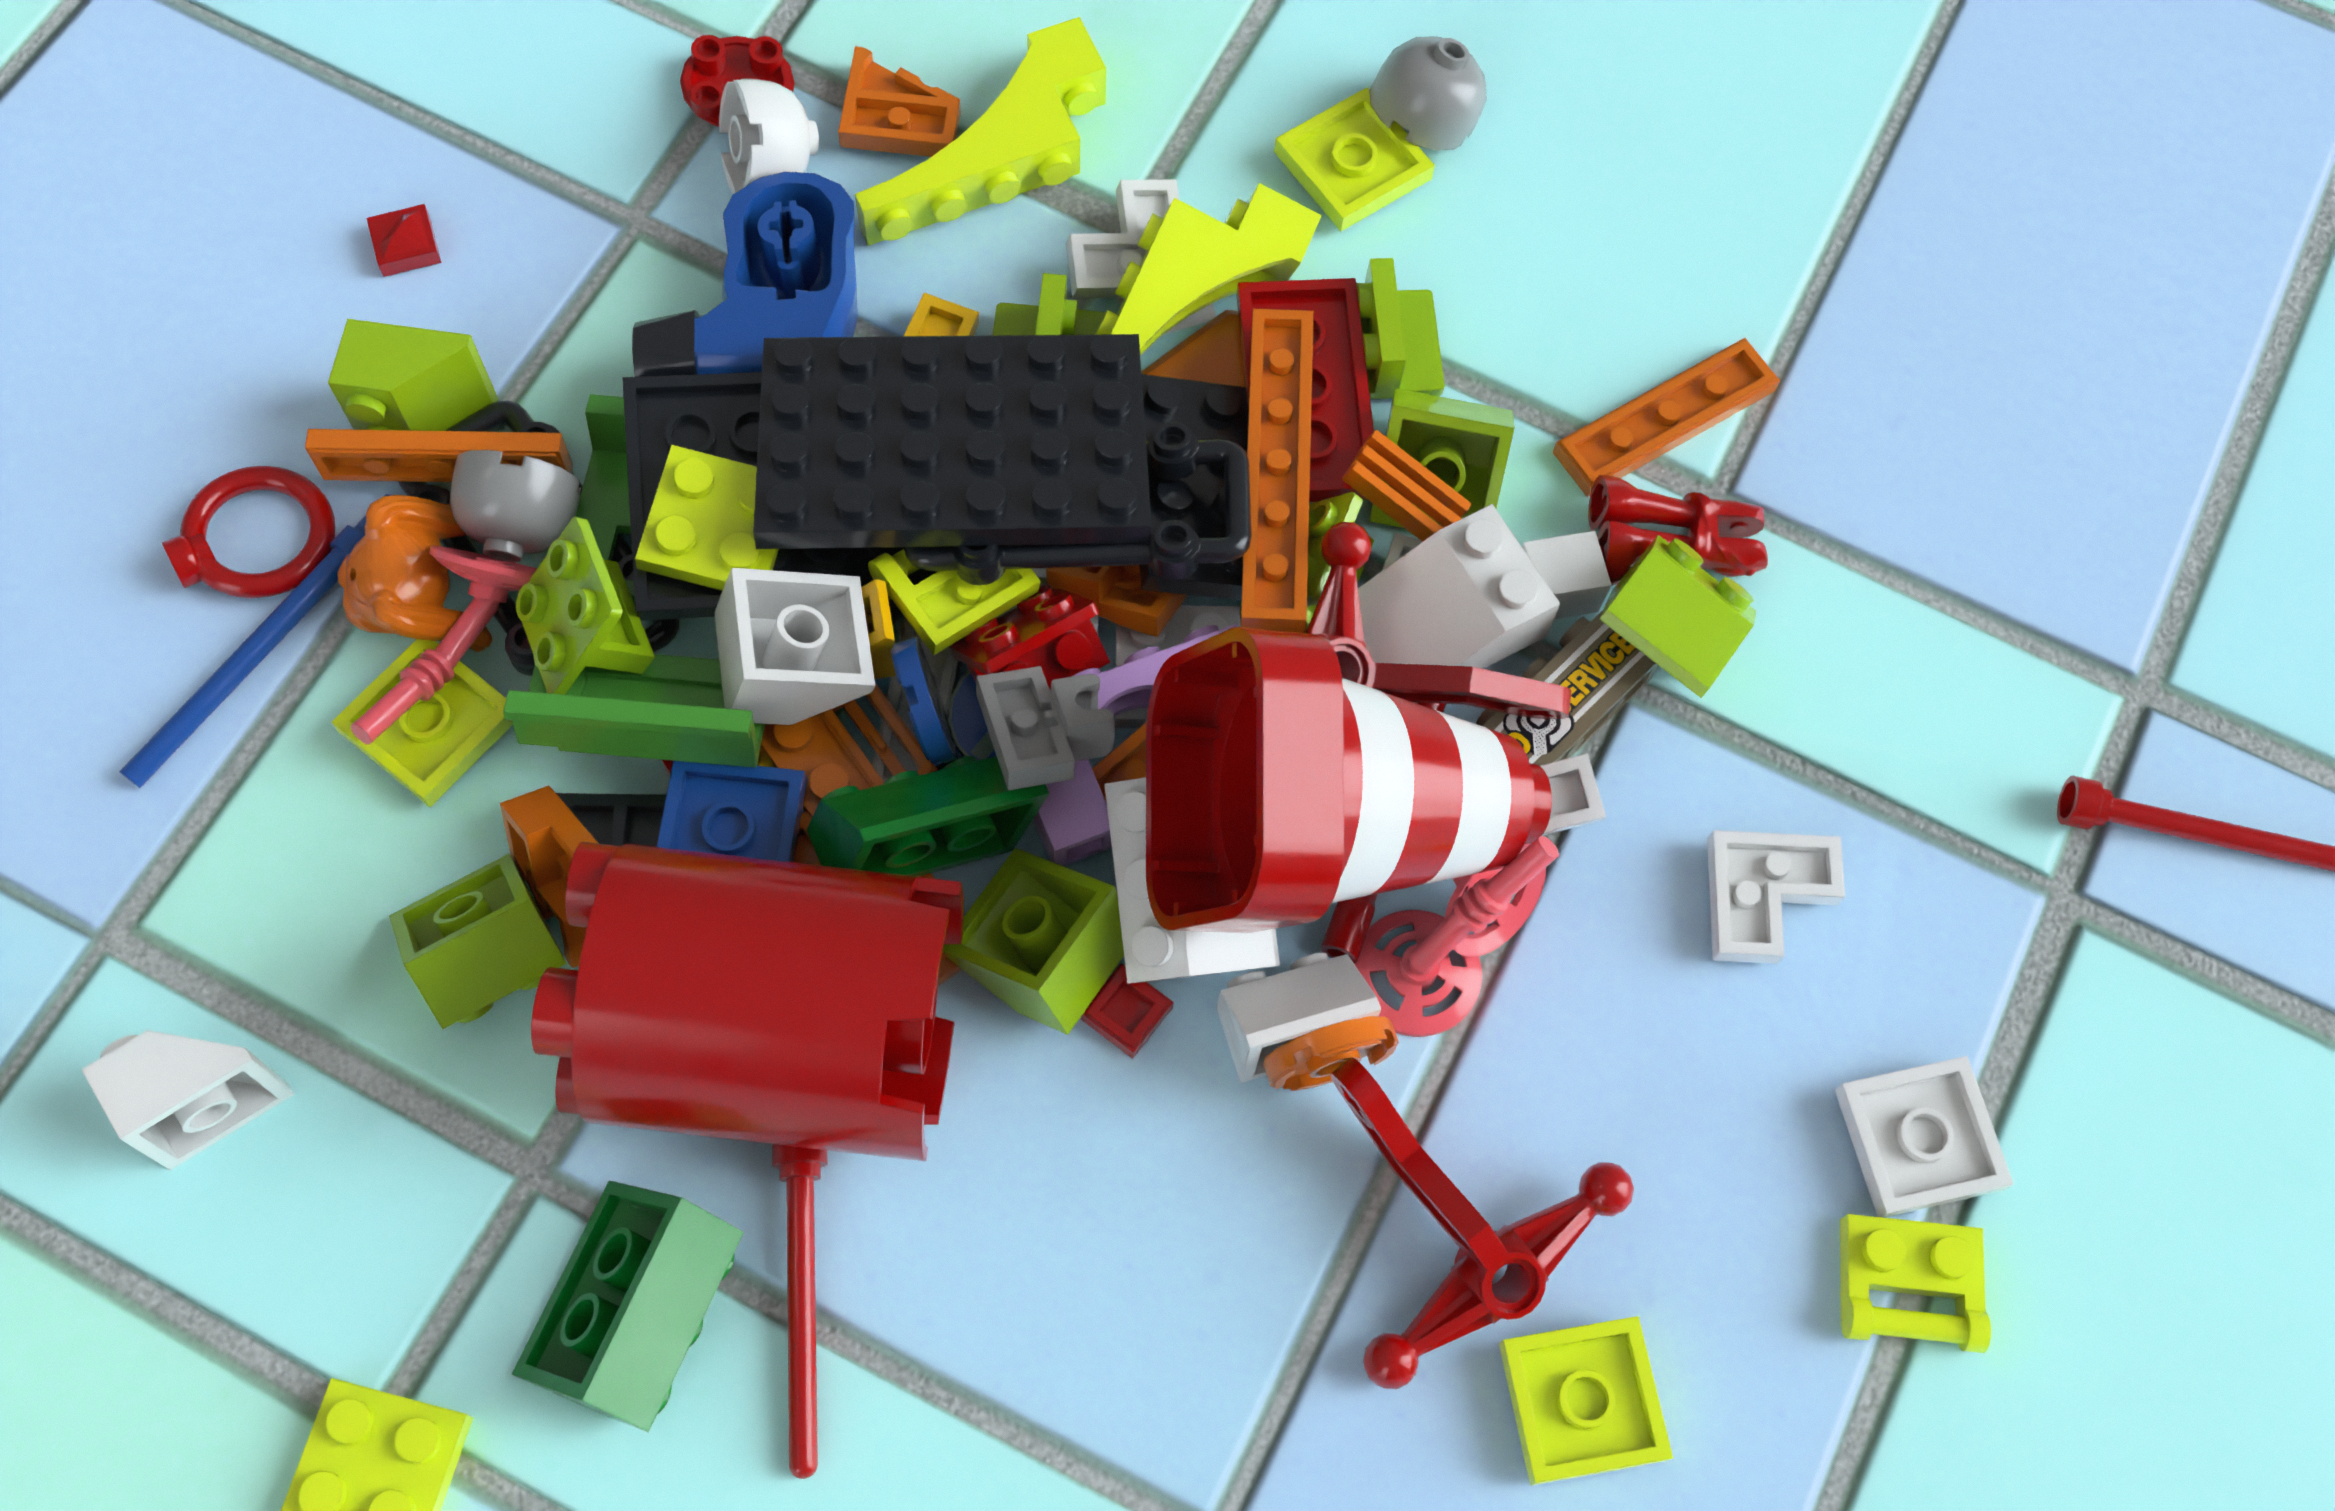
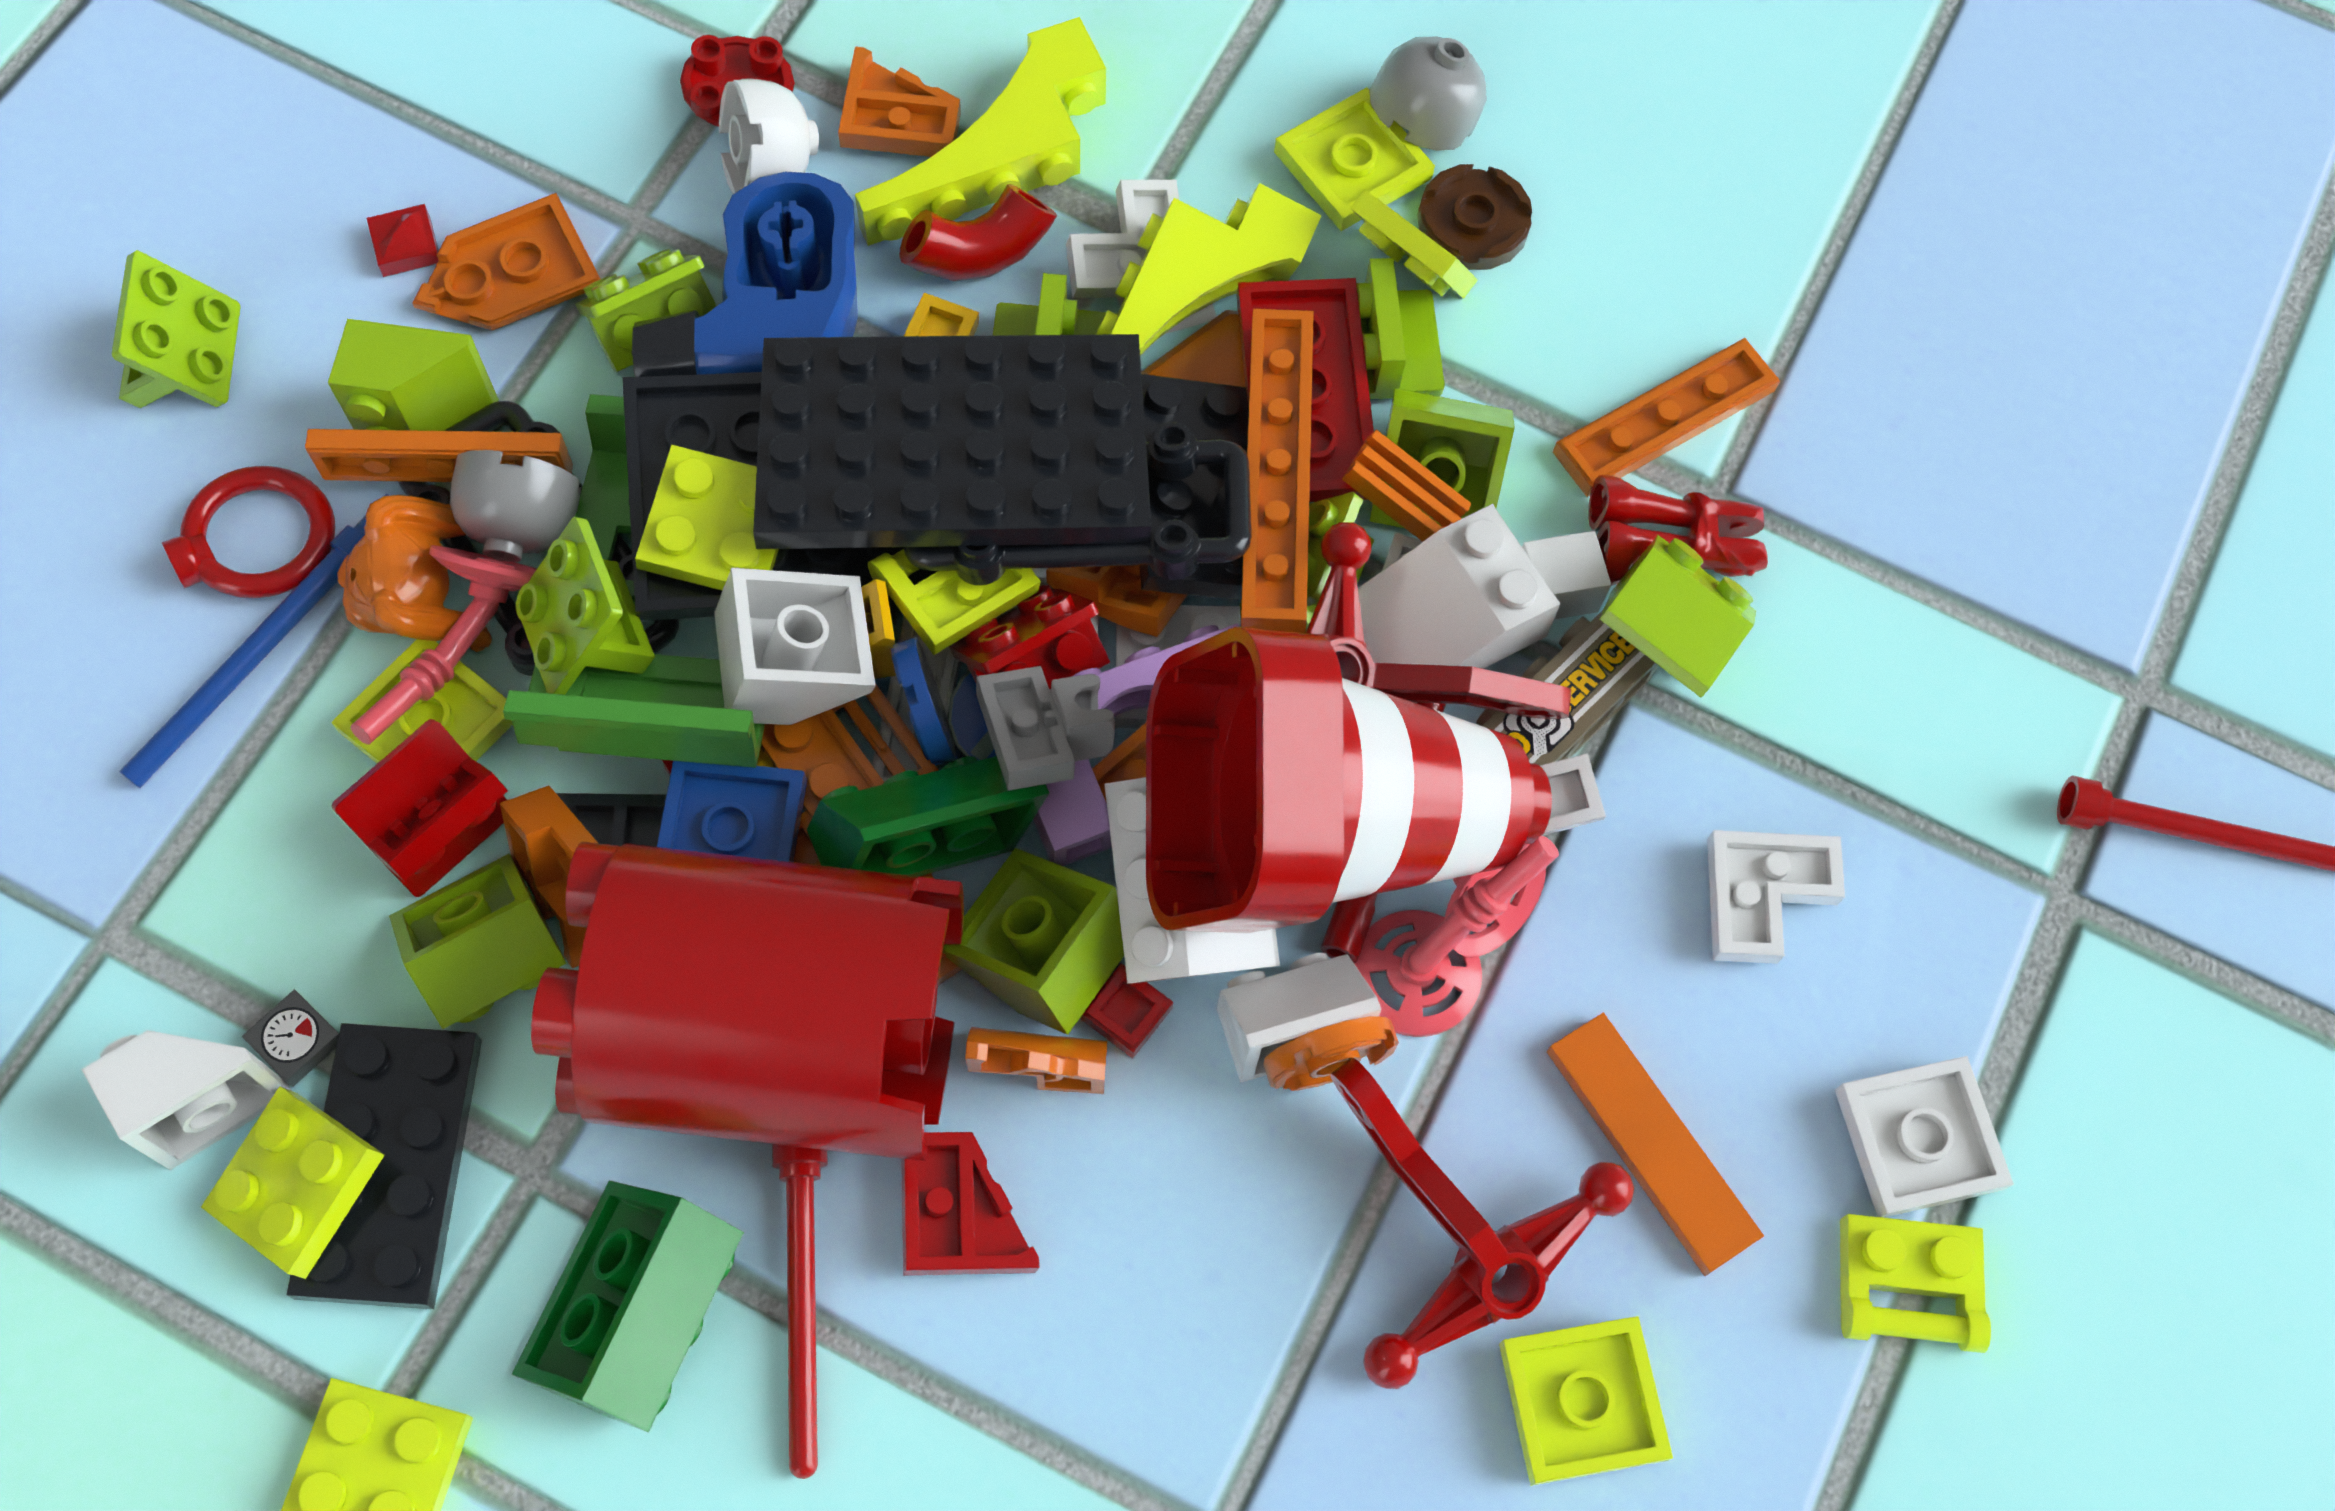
(173, 334): none -> lime bracket
(292, 1038): none -> tile
(292, 1182): none -> neon yellow plate
(412, 1103): none -> black plate
(423, 807): none -> red bracket
(508, 267): none -> orange tile
(665, 287): none -> lime bracket
(957, 1214): none -> red wing
(979, 245): none -> red cylinder
(1056, 1061): none -> orange slope
(1399, 237): none -> neon yellow plate
(1476, 215): none -> reddish brown tile
(1654, 1144): none -> orange tile

